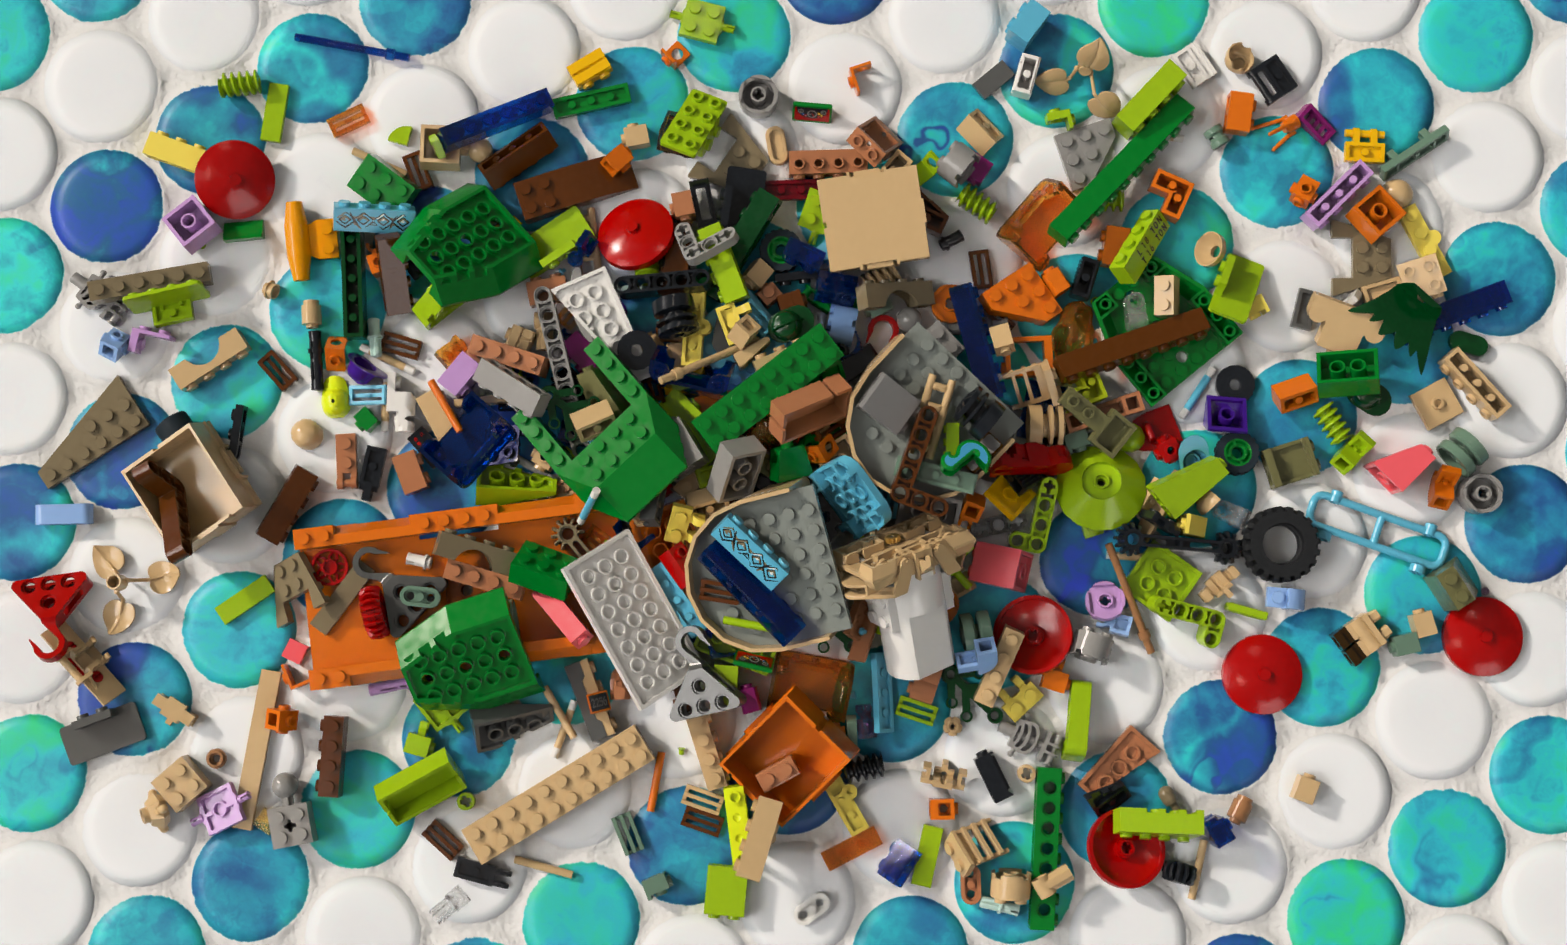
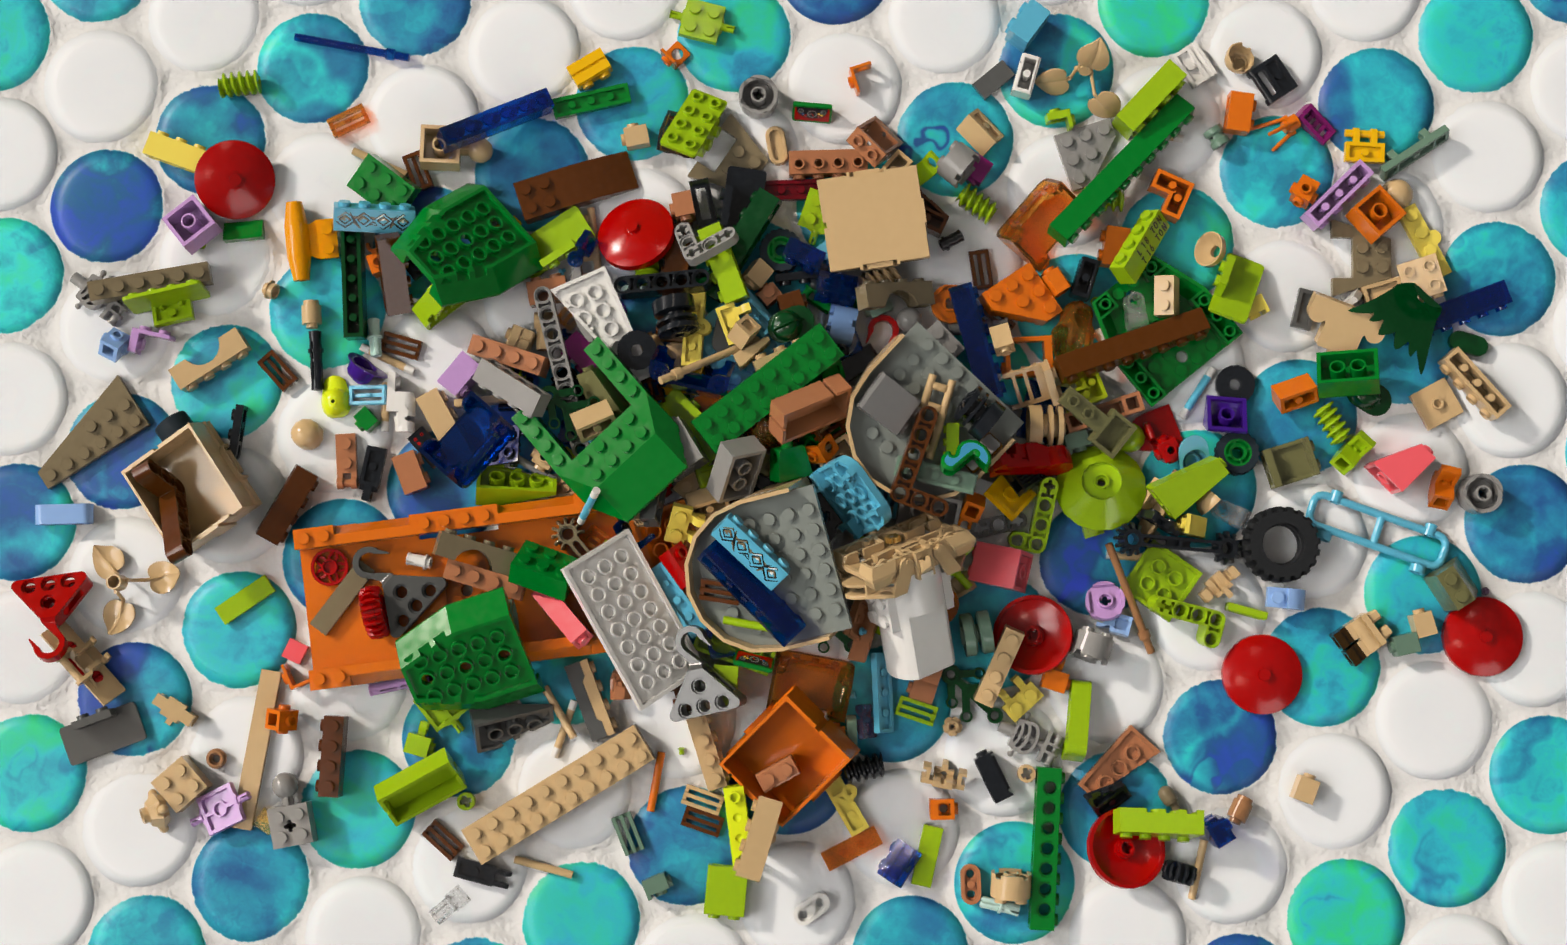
(275, 113): lime tile -> none
(292, 579): dark tan wing -> none
(335, 354): orange bracket -> none
(401, 135): lime tile -> none
(420, 596): sand green plate -> none
(435, 142): lime tile -> none
(445, 406): orange bar -> none
(450, 351): clear orange bracket -> none
(517, 156): reddish brown brick -> none
(598, 702): slope -> none
(617, 160): orange brick -> none
(753, 700): magenta brick -> none
(965, 852): tan plate -> none
(982, 658): light blue brick -> none
(1049, 883): tan piece -> none
(1462, 451): sand green wheel -> none

